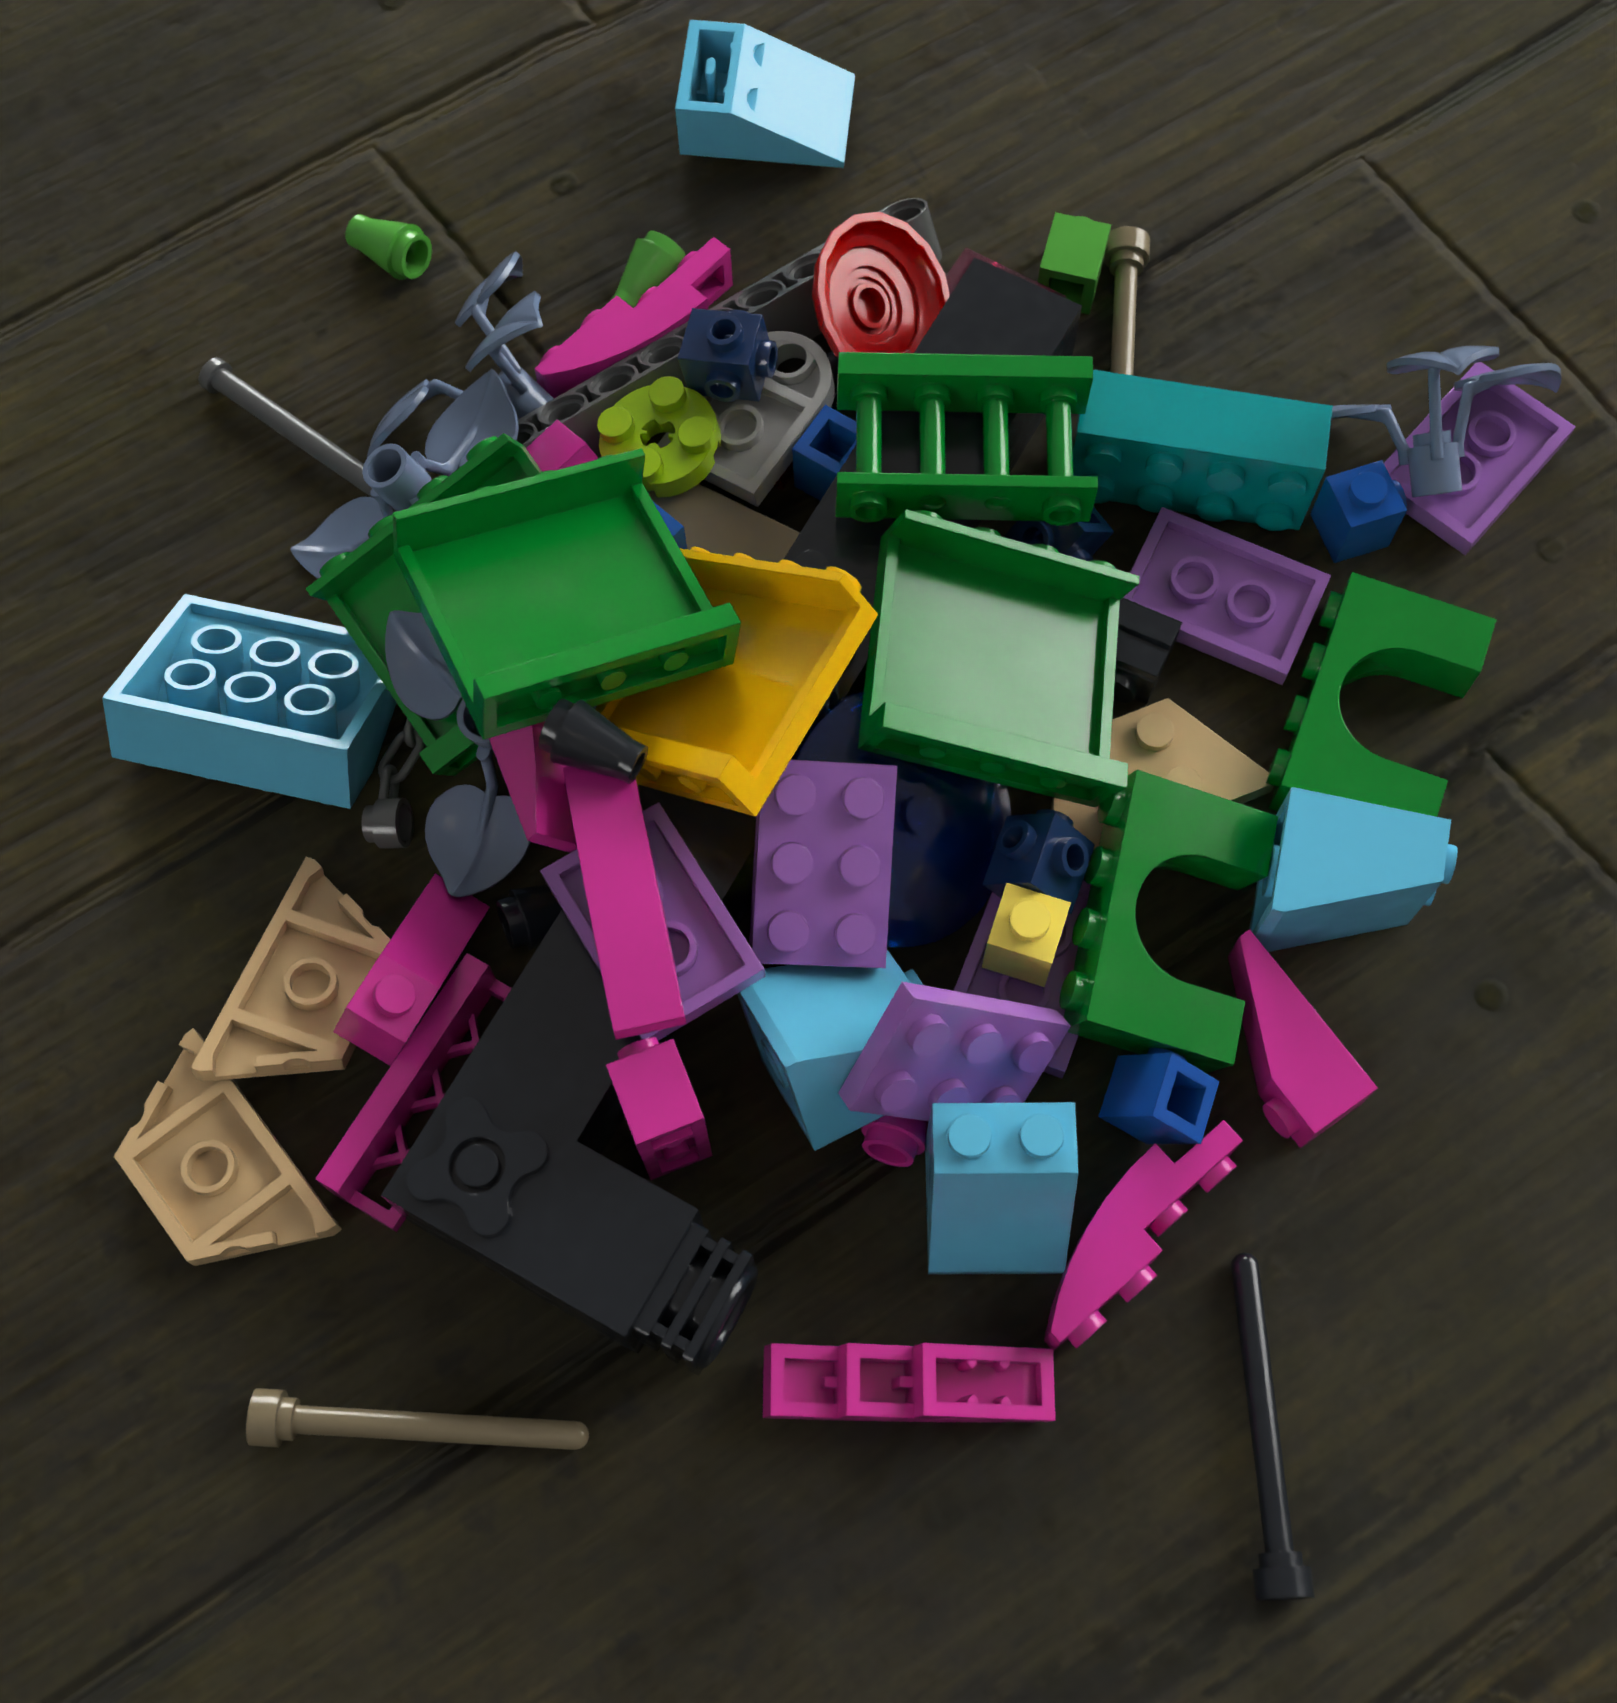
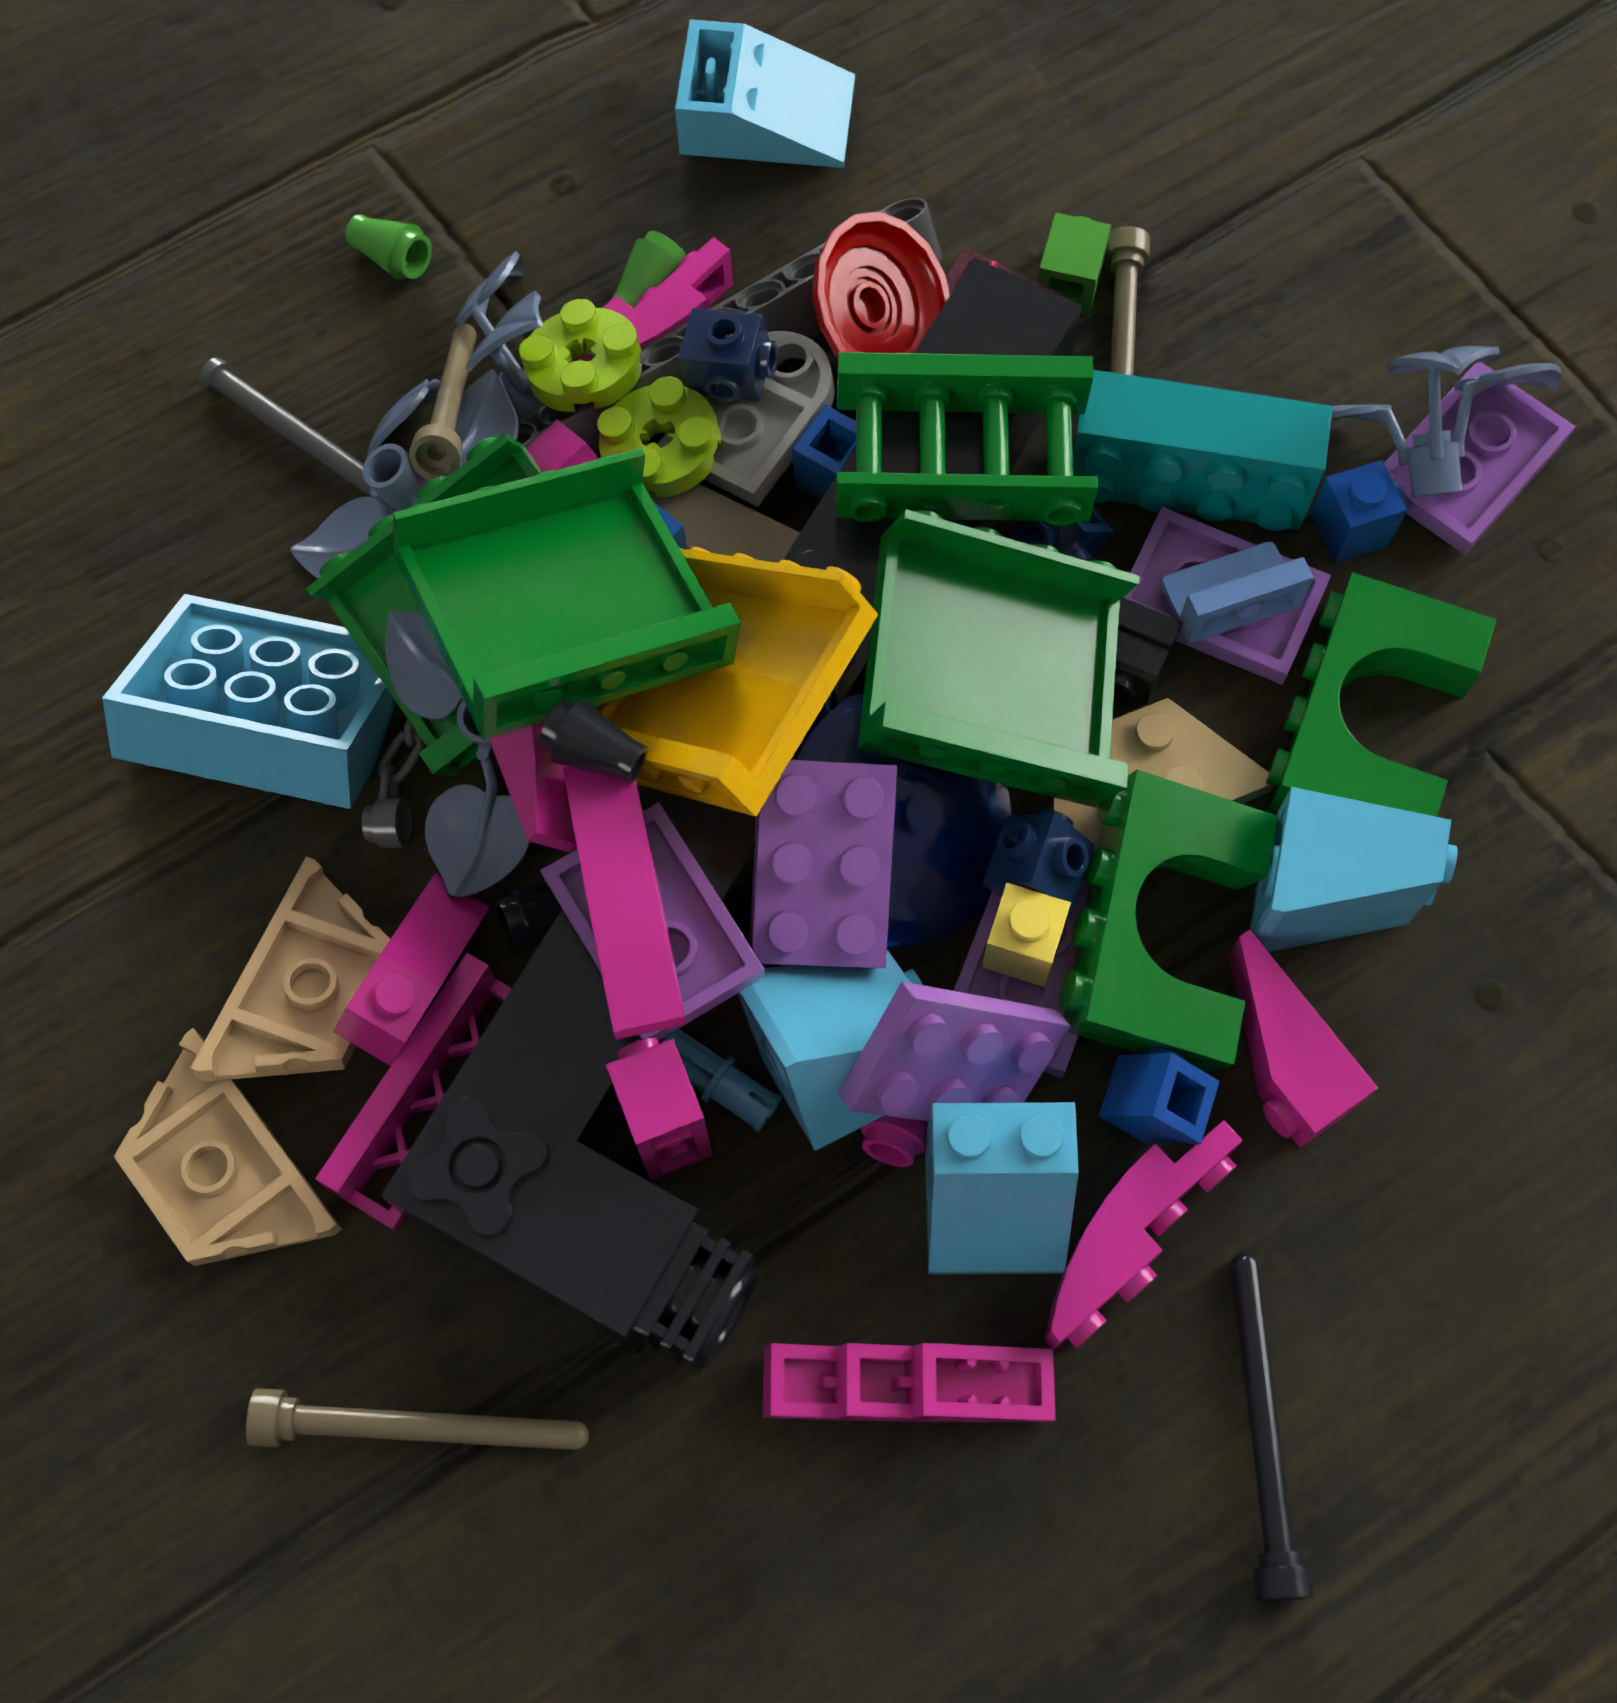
(436, 446): none -> dark tan piece
(578, 332): none -> lime plate
(724, 1082): none -> medium azure axle
(1235, 590): none -> medium blue panel

